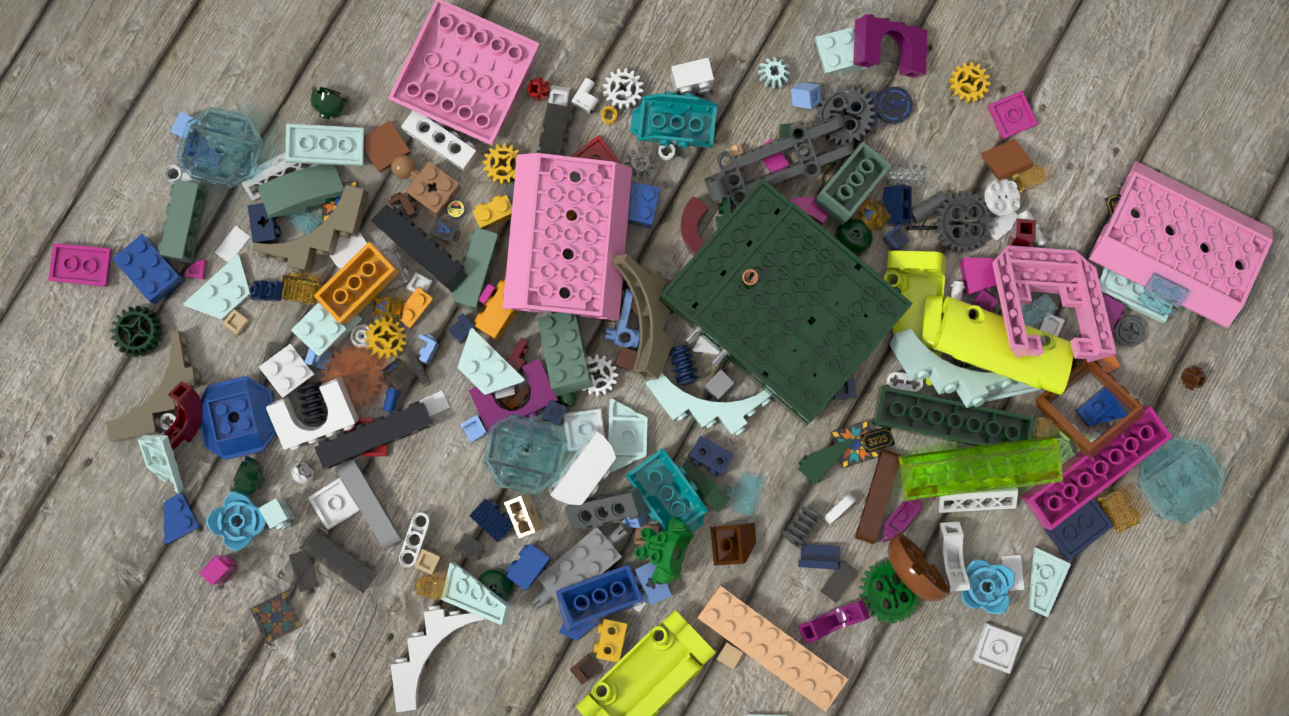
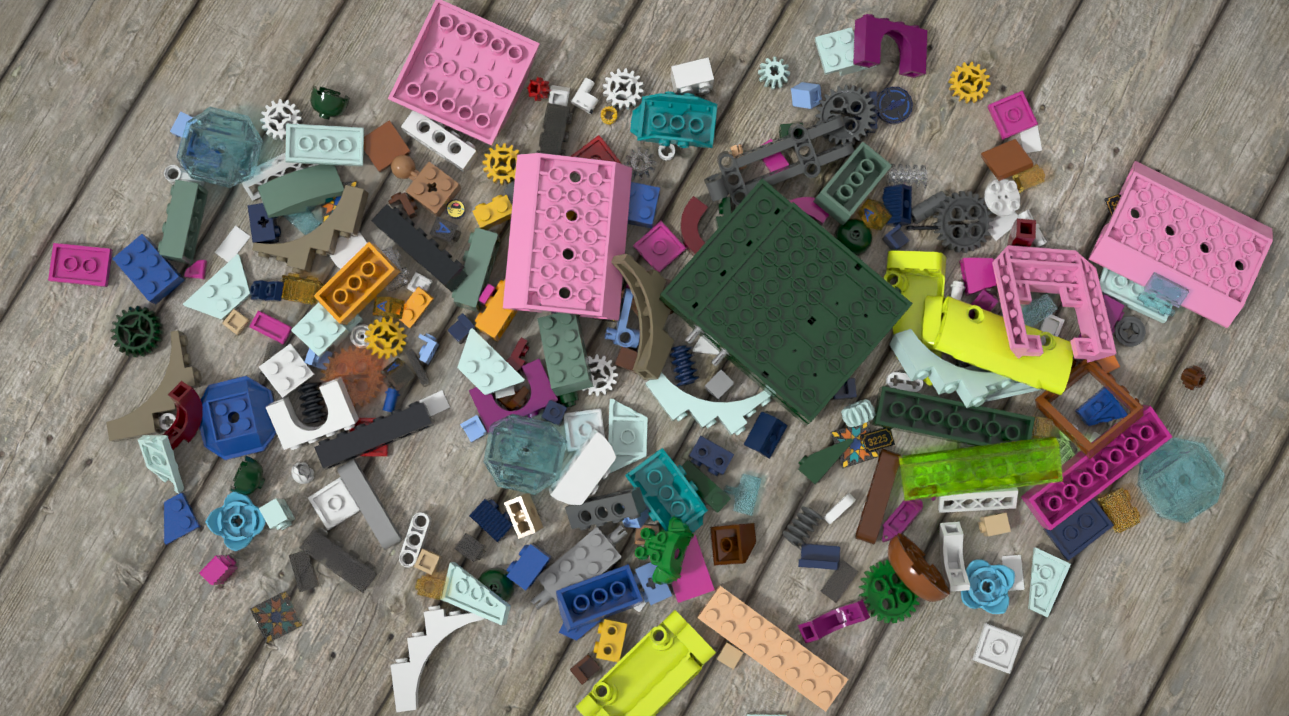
(271, 327): none -> dark pink tile
(275, 114): none -> white gear
(659, 247): none -> dark pink tile
(695, 575): none -> dark pink tile
(746, 274): nougat hinge -> none
(765, 434): none -> dark blue panel
(858, 413): none -> light aqua gear
(994, 524): none -> tan brick
(1031, 140): none -> white sticker

